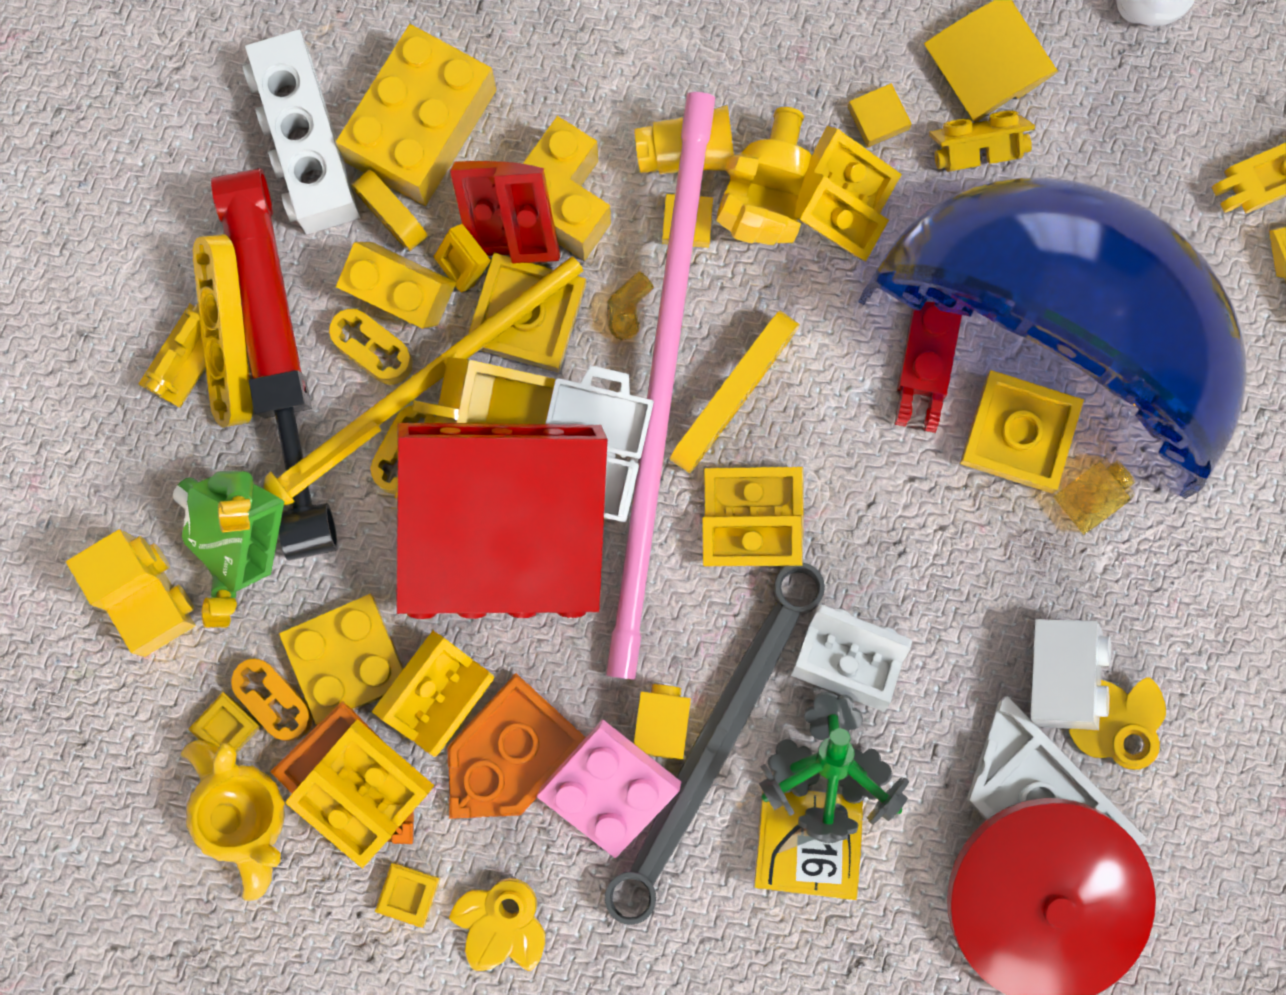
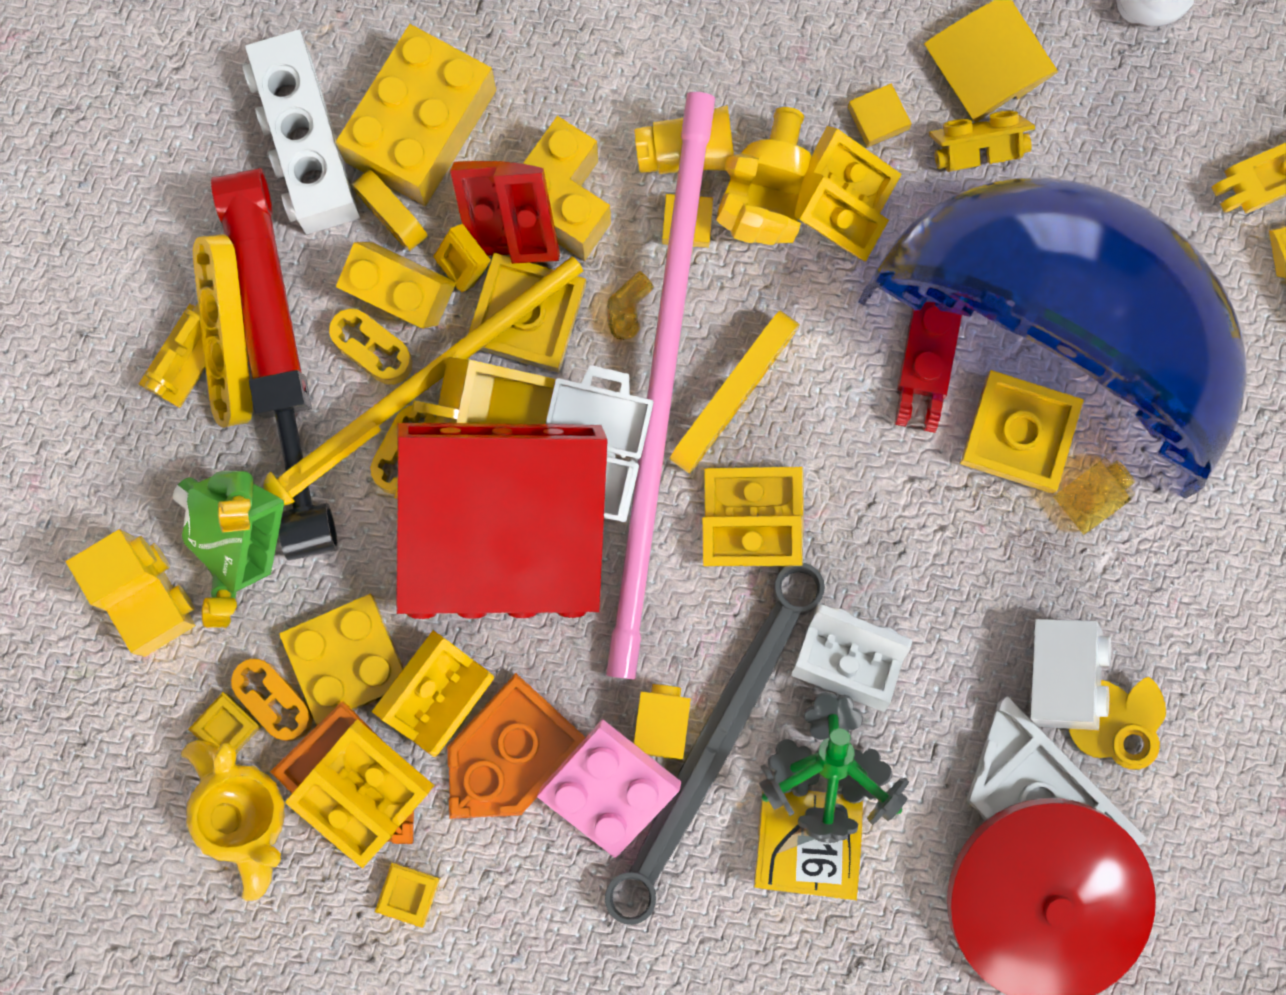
(498, 933): yellow plate -> none

